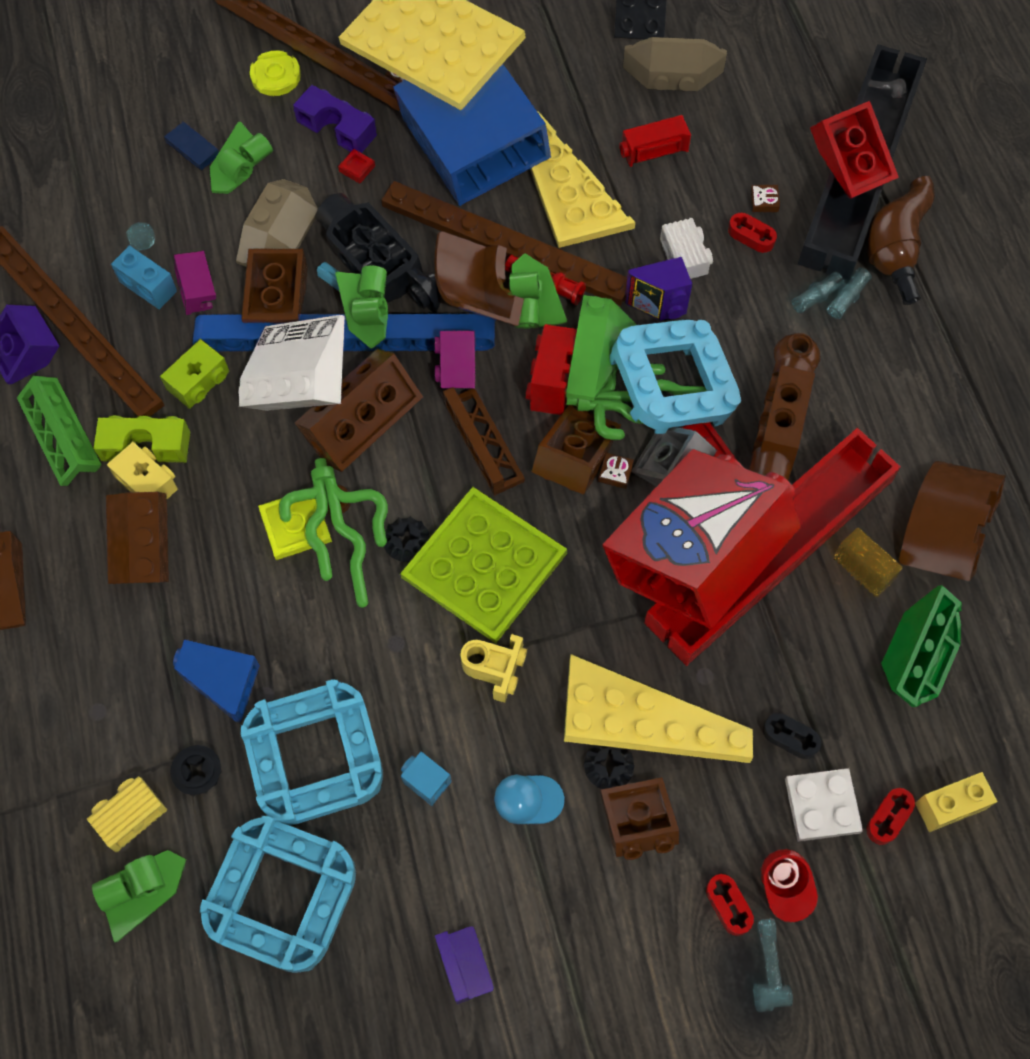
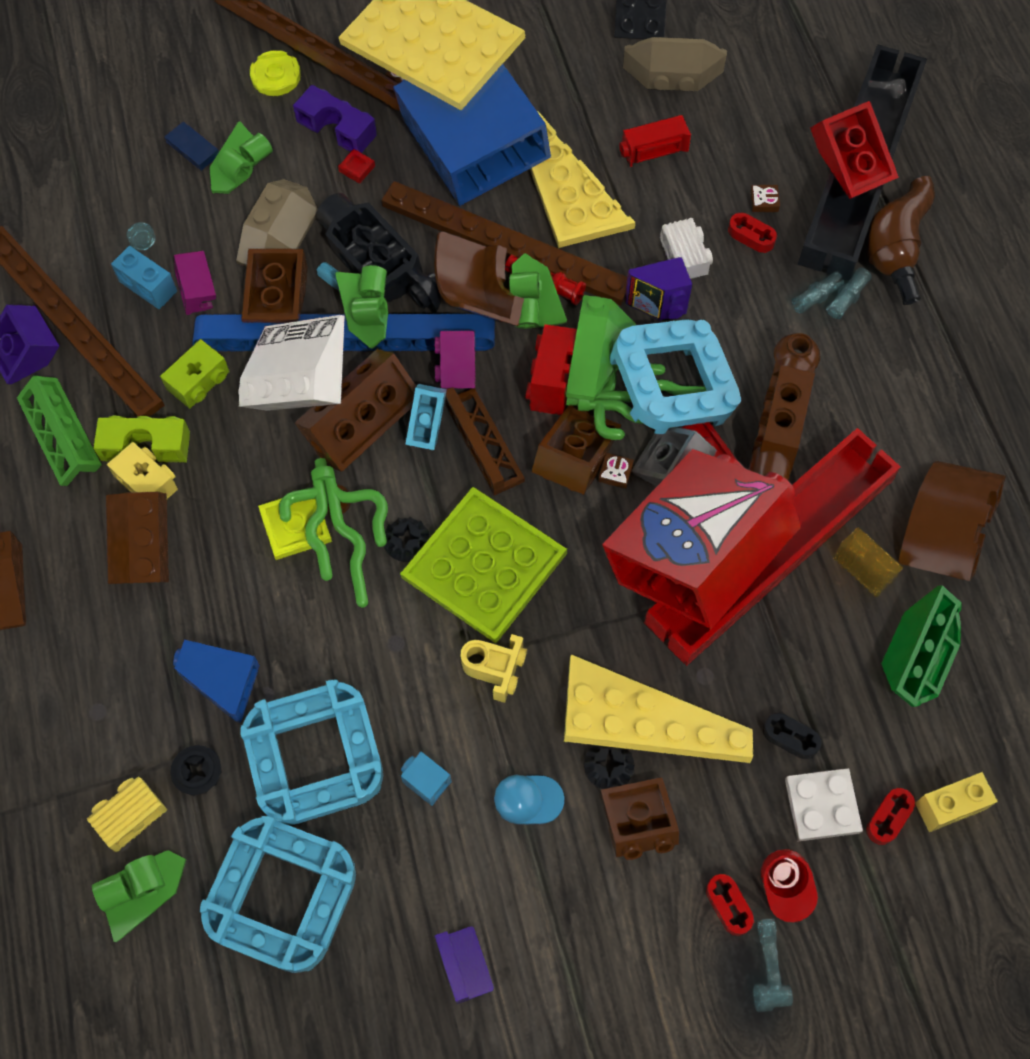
(425, 416): none -> medium azure brick

